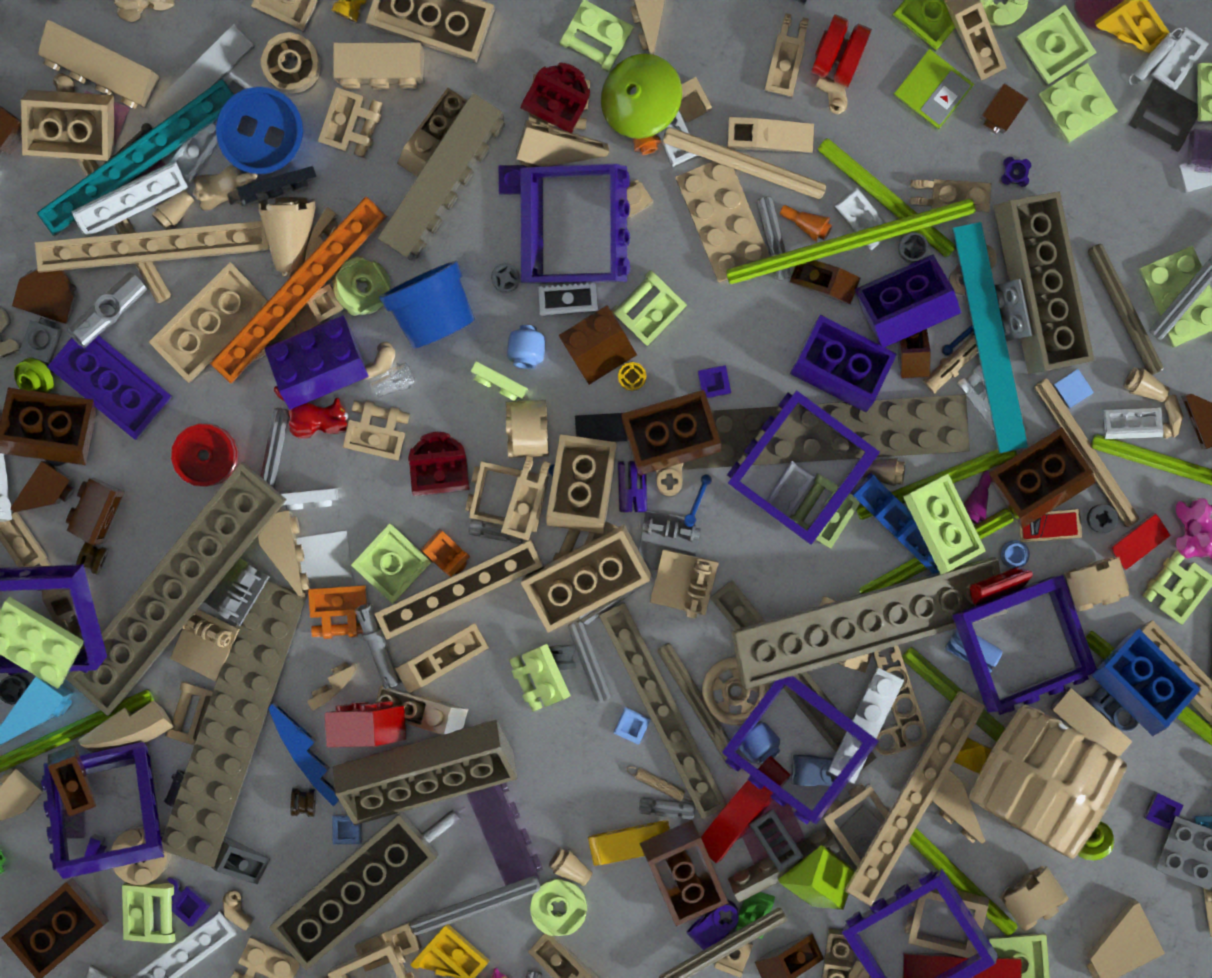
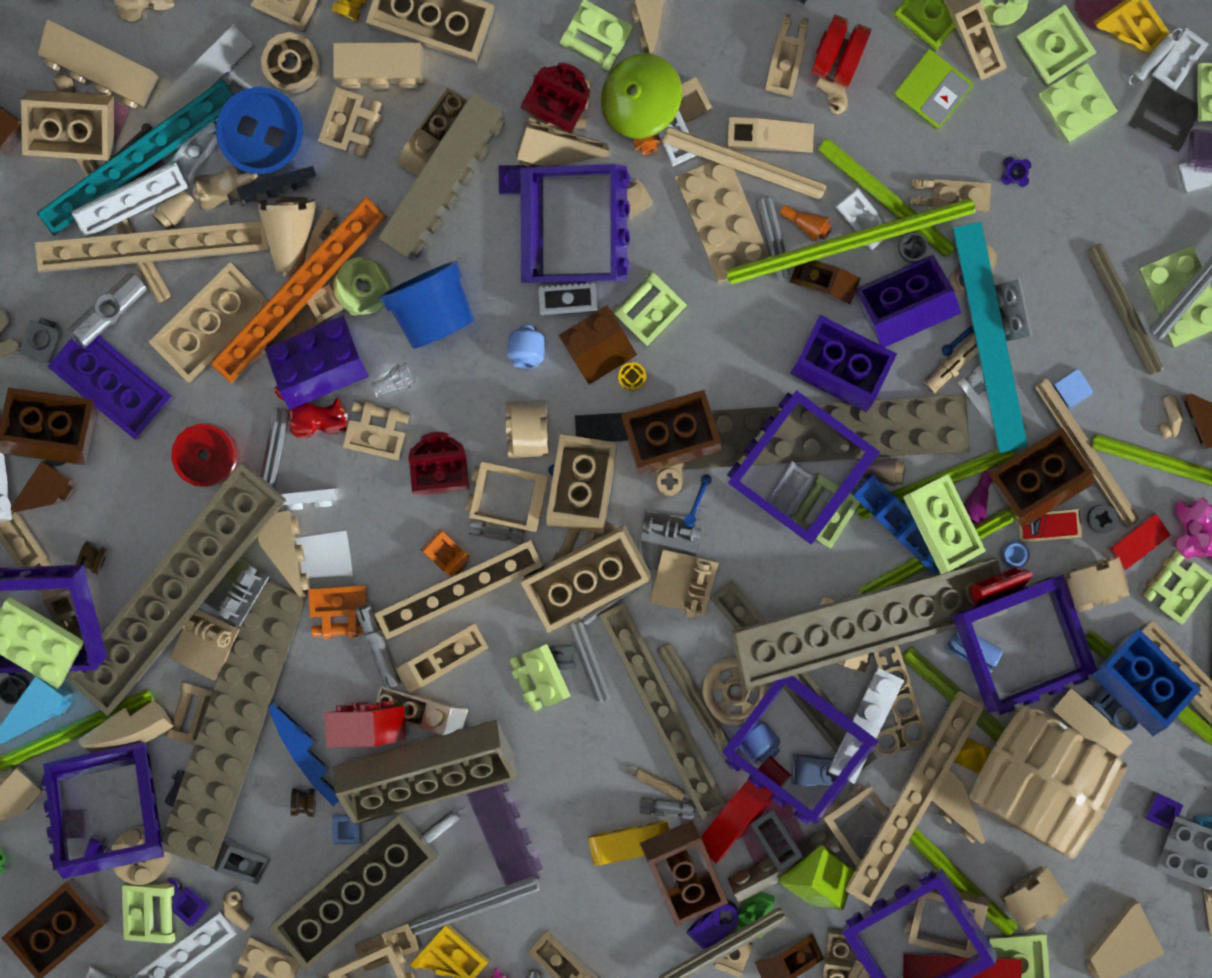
(33, 376): lime plate -> none
(46, 294): reddish brown slope -> none
(71, 780): reddish brown slope -> none
(94, 511): reddish brown slope -> none
(341, 676): tan slope -> none
(382, 361): tan arm -> none
(391, 563): yellowish green plate -> none
(488, 377): yellowish green plate -> none
(502, 275): dark grey wheel -> none
(525, 502): tan hinge -> none
(542, 907): yellowish green plate -> none
(570, 867): tan cone -> none
(632, 495): dark purple arm -> none
(632, 725): light blue tile -> none
(714, 381): dark purple plate -> none
(914, 355): reddish brown slope -> none
(1002, 109): reddish brown slope -> none
(1041, 255): dark tan brick -> none
(1098, 844): lime plate -> none
(1133, 423): white plate -> none
(1144, 384): tan cone -> none

